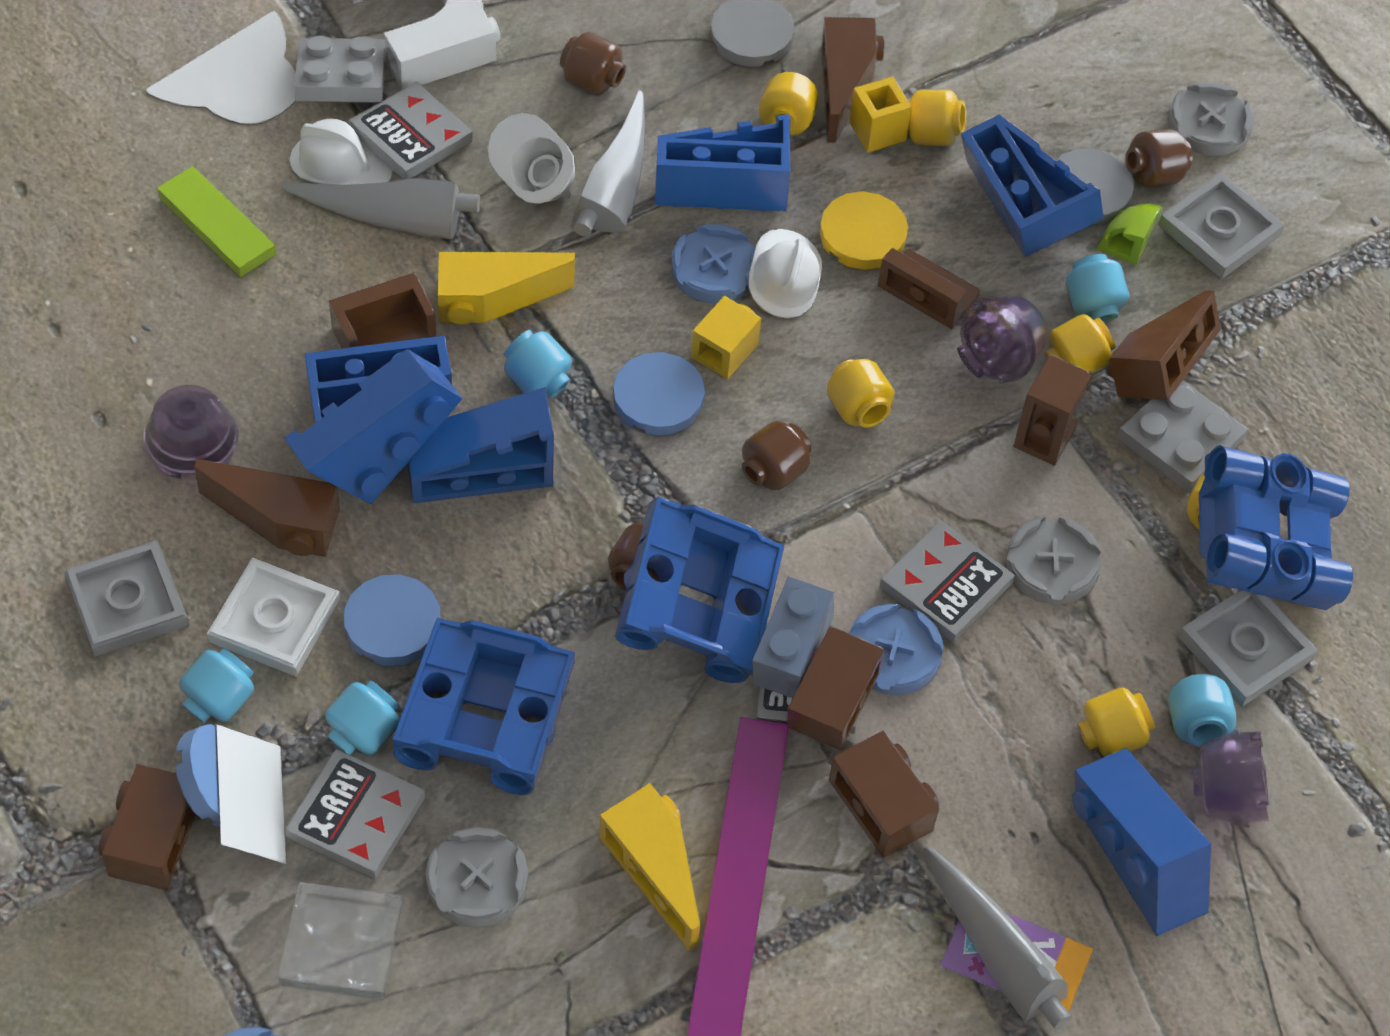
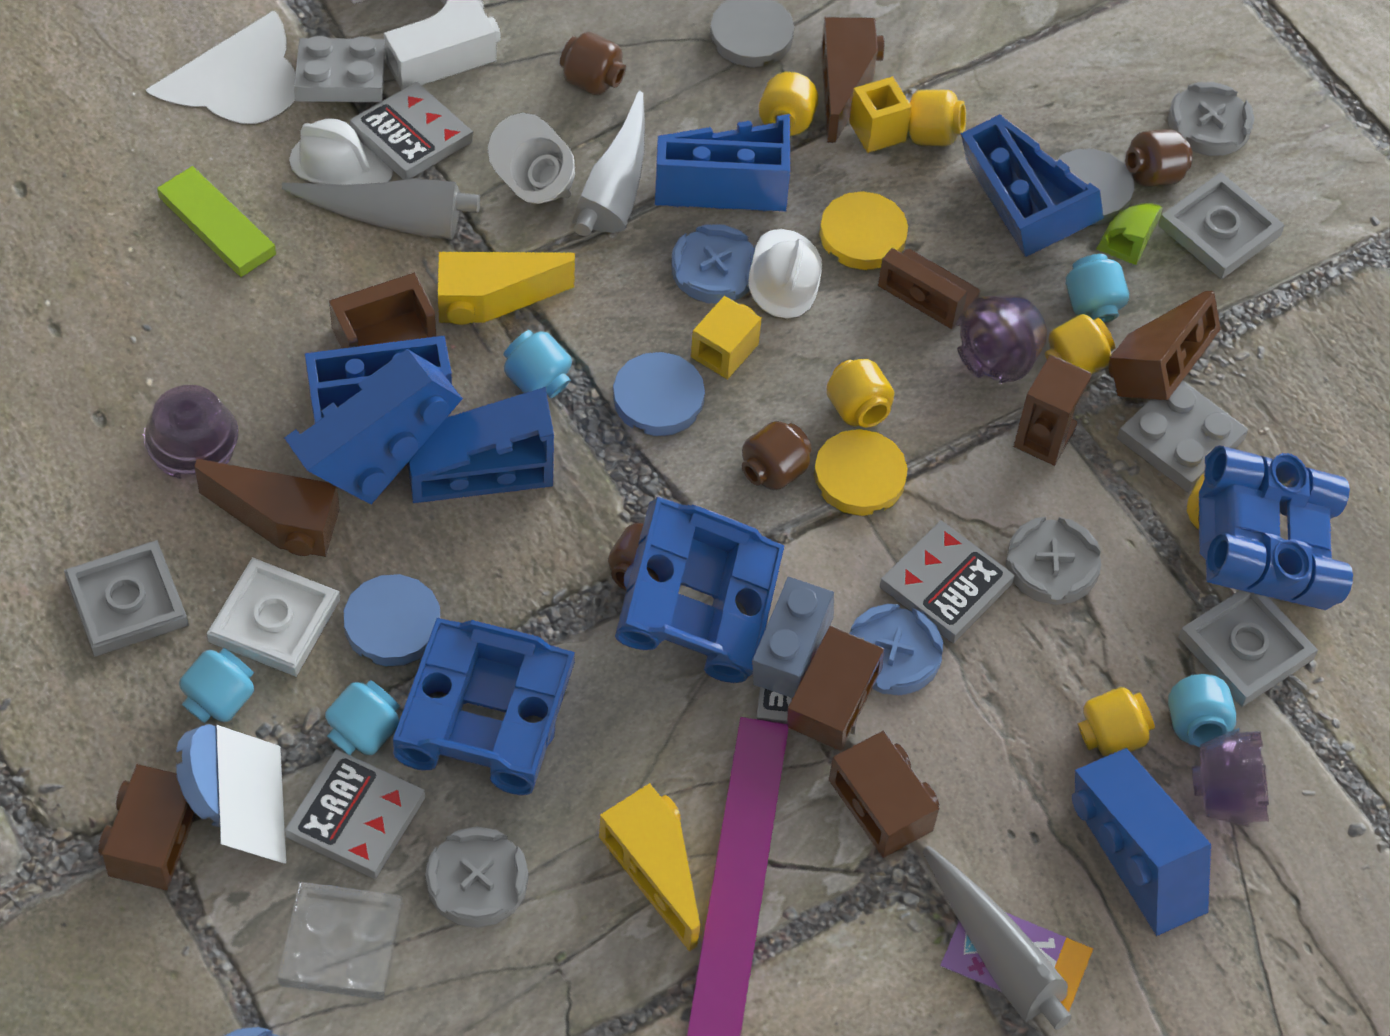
(860, 472): none -> yellow tile

